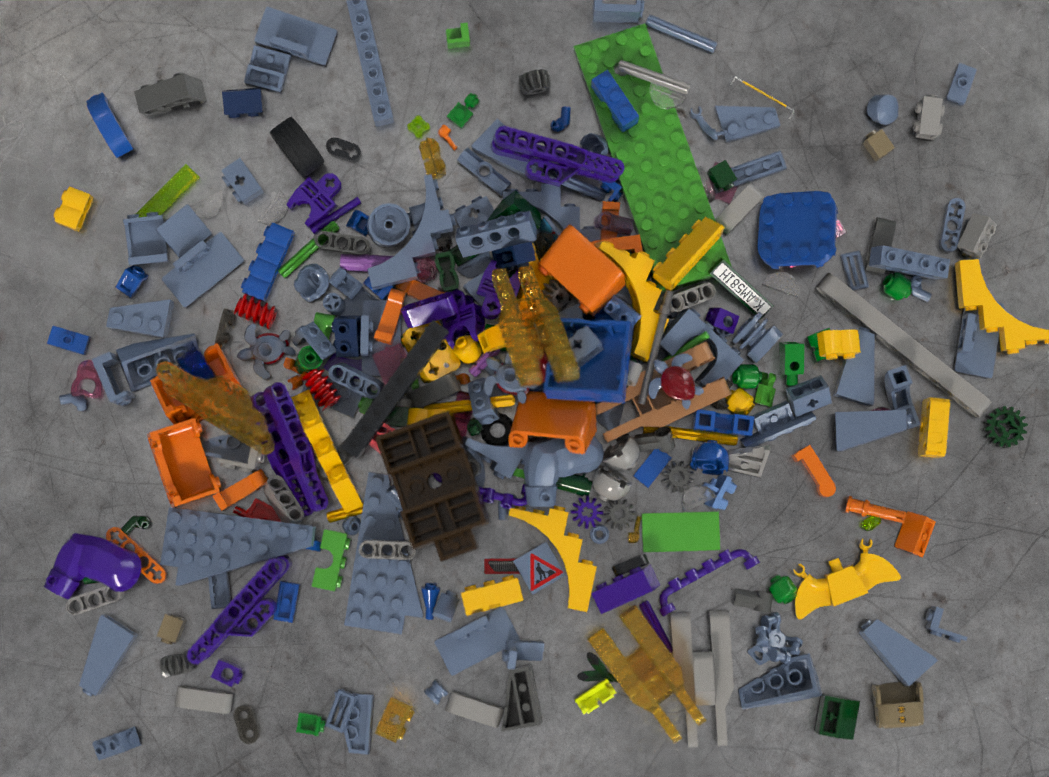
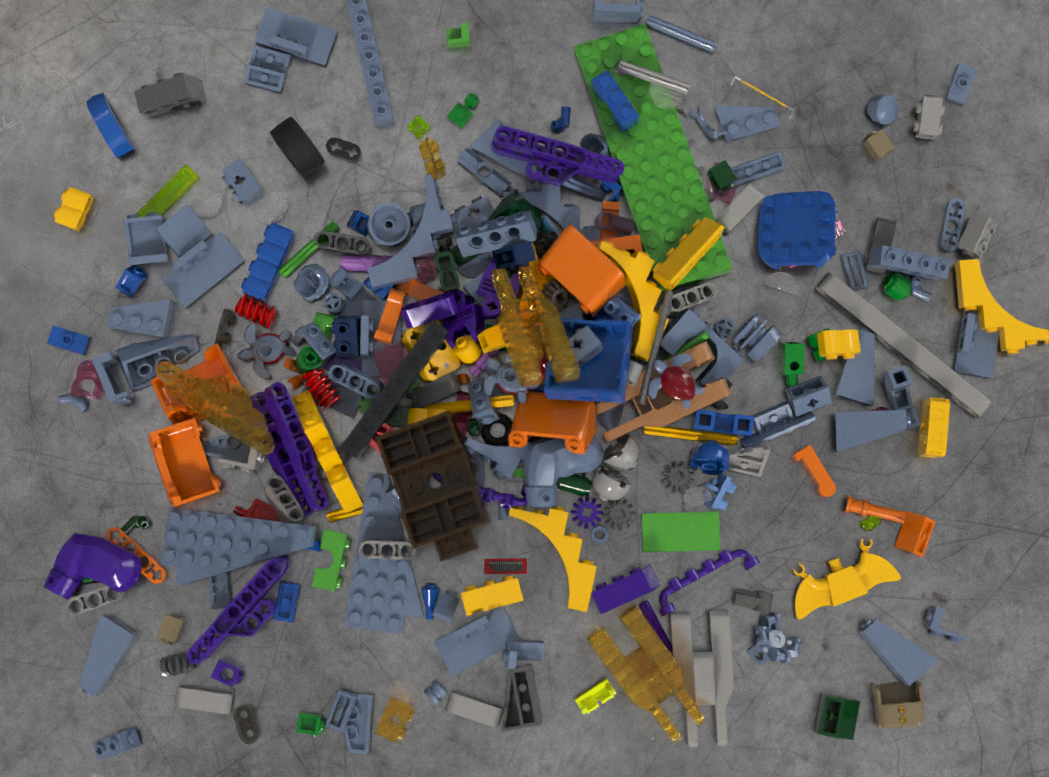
(196, 365): clear blue brick -> none
(240, 490): orange leg -> none
(242, 102): dark blue brick -> none
(322, 191): dark purple piece -> none
(335, 215): dark purple bar -> none
(347, 525): sand blue plate -> none
(443, 132): orange hand -> none
(534, 82): dark grey gear -> none
(539, 568): sand blue piece -> none
(600, 671): dark green piece -> none
(628, 565): black beam -> none
(633, 537): clear yellow hand -> none
(652, 467): blue tile -> none
(660, 439): dark grey piece -> none
(715, 318): dark purple bracket -> none
(740, 288): tile -> none
(740, 402): yellow head -> none
(747, 376): green head -> none
(765, 391): bright green plate -> none
(783, 589): green head -> none
(783, 684): sand blue wedge -> none
(1007, 419): dark green gear -> none

